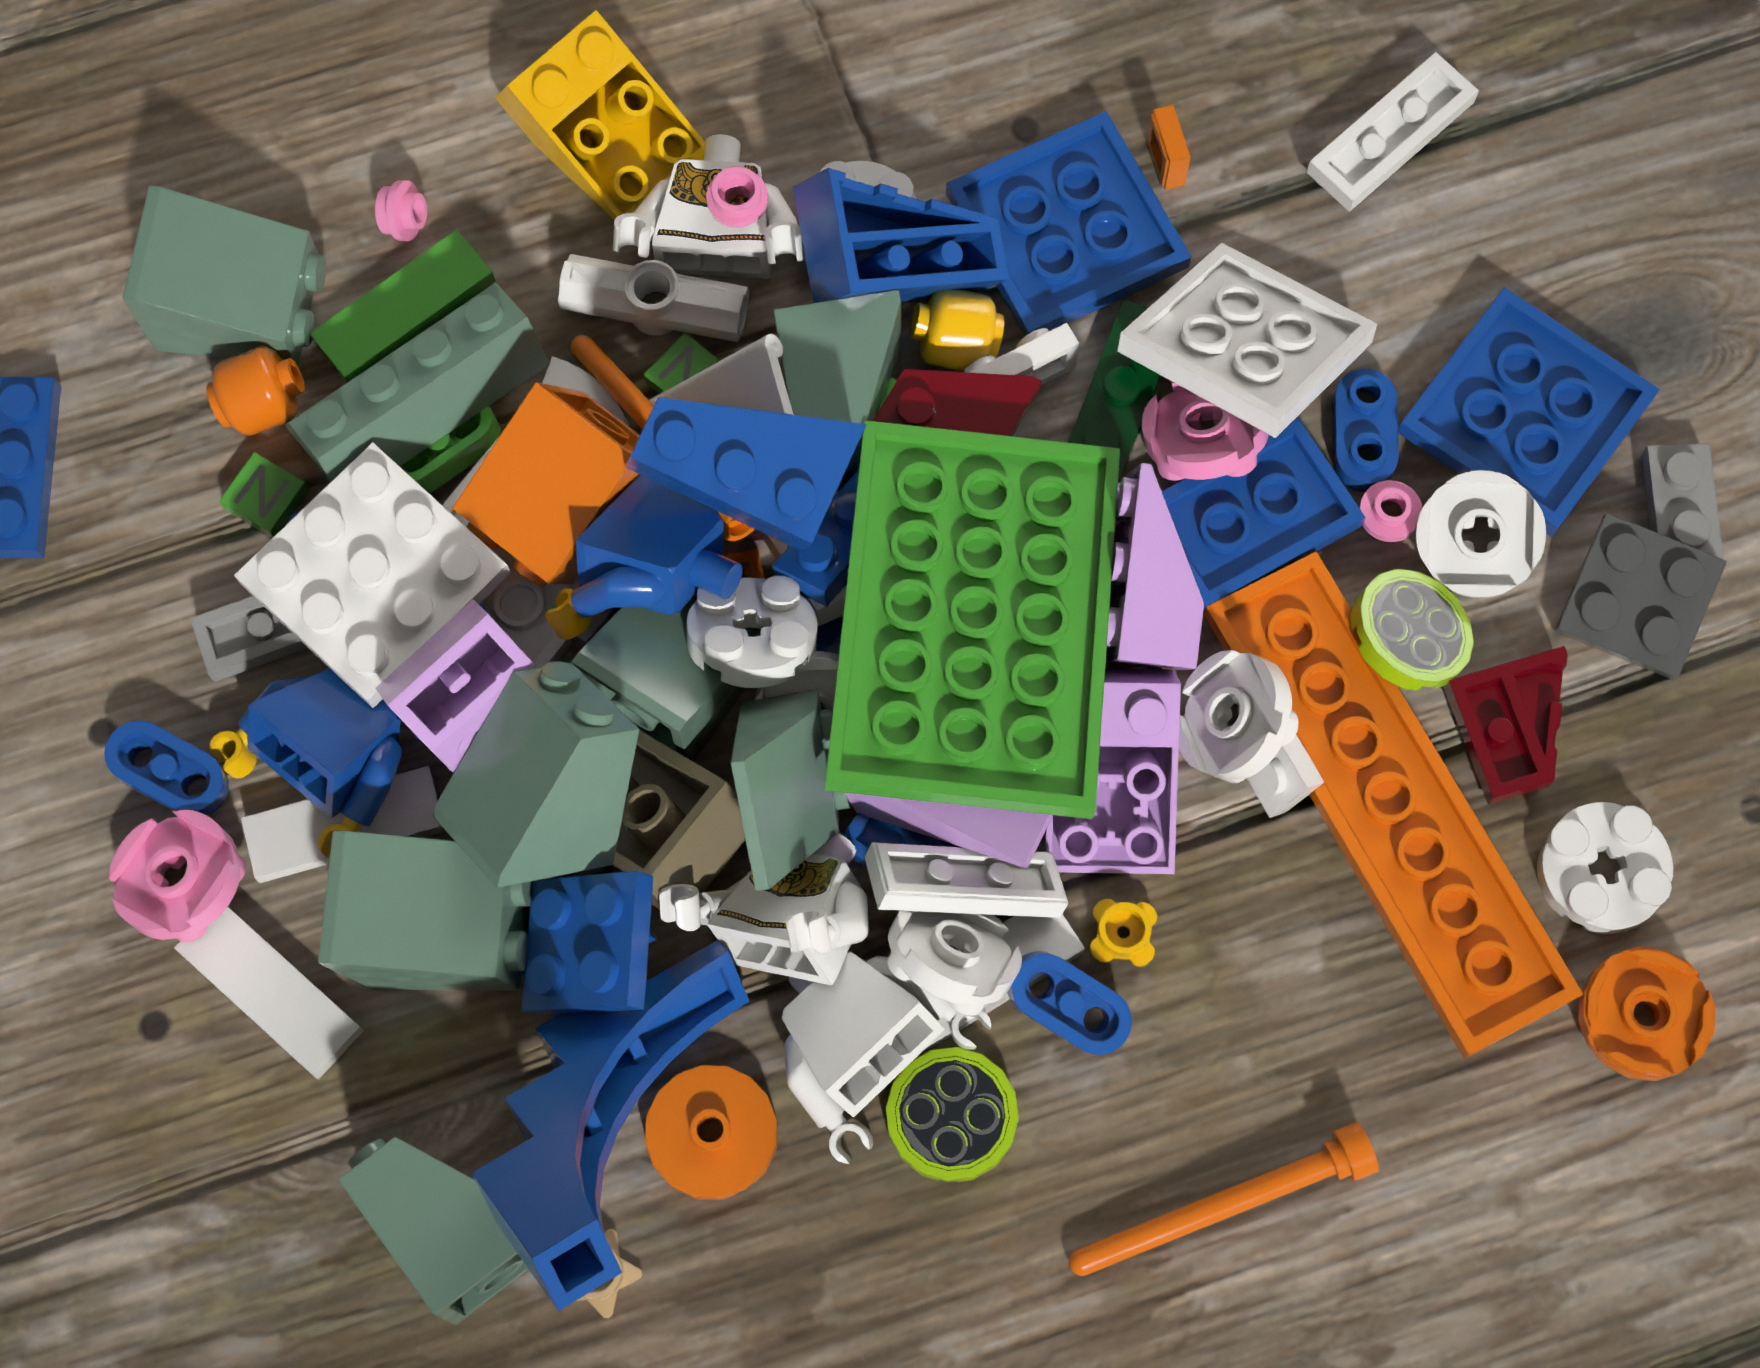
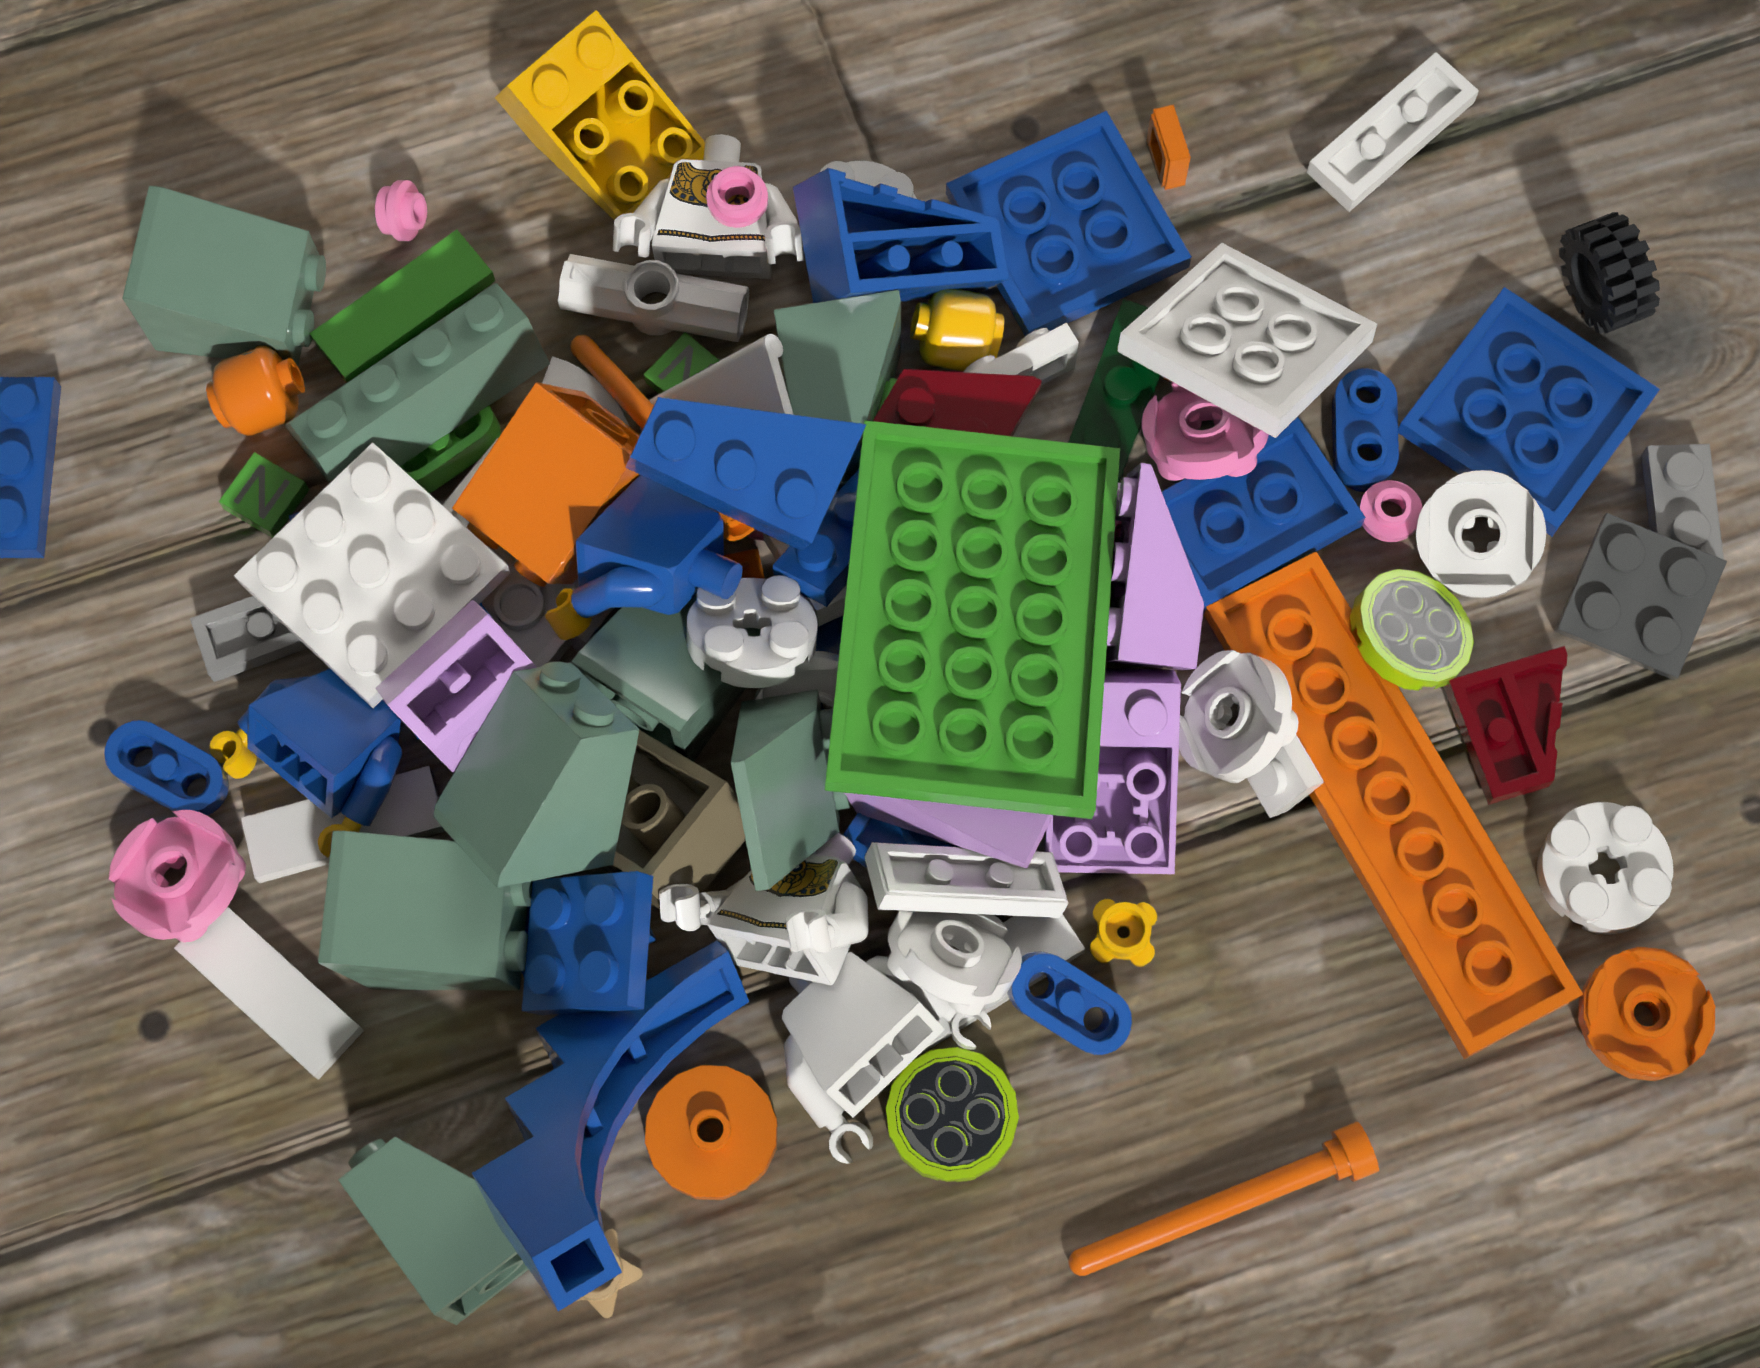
(1609, 272): none -> black tyre

